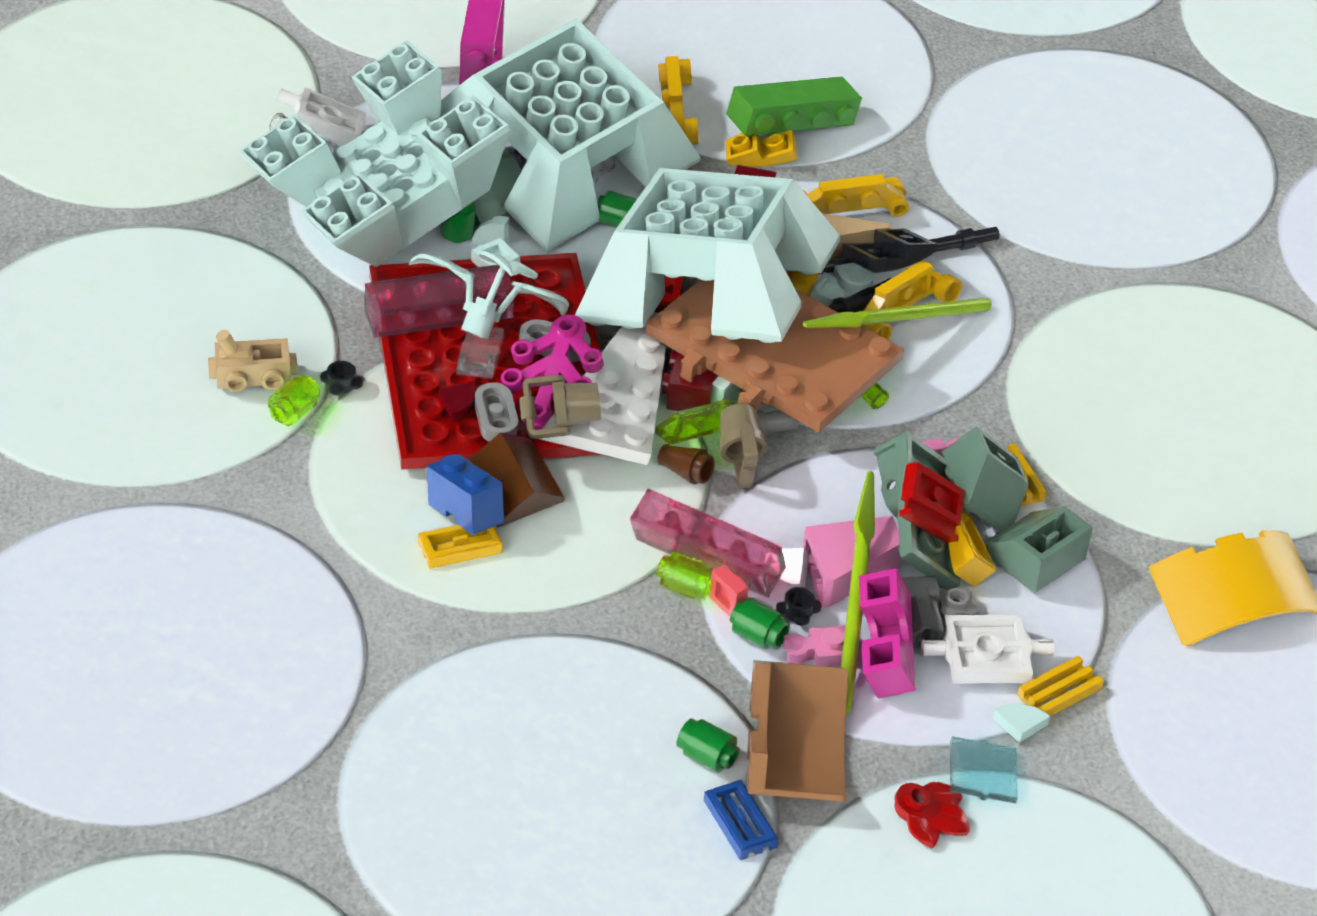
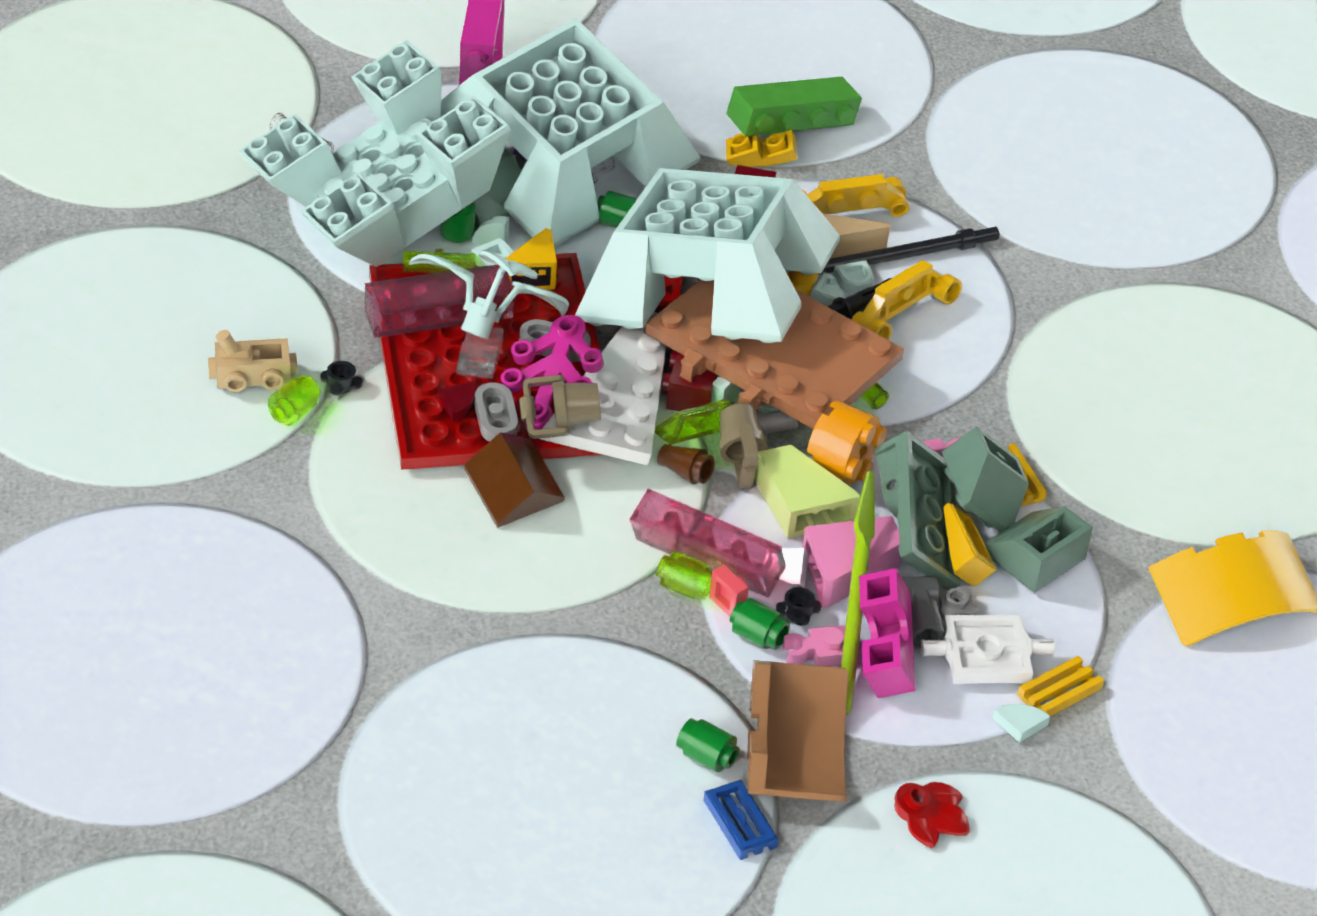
(326, 115): white plate -> none
(461, 548): yellow tile -> none
(463, 260): none -> clear neon green pin
(466, 492): blue brick -> none
(540, 257): none -> yellow slope
(671, 77): yellow plate -> none
(802, 491): none -> yellowish green slope
(846, 442): none -> light orange brick
(857, 319): lime piece -> none
(890, 250): black slope -> none
(931, 502): red plate -> none
(983, 769): clear light blue piece -> none

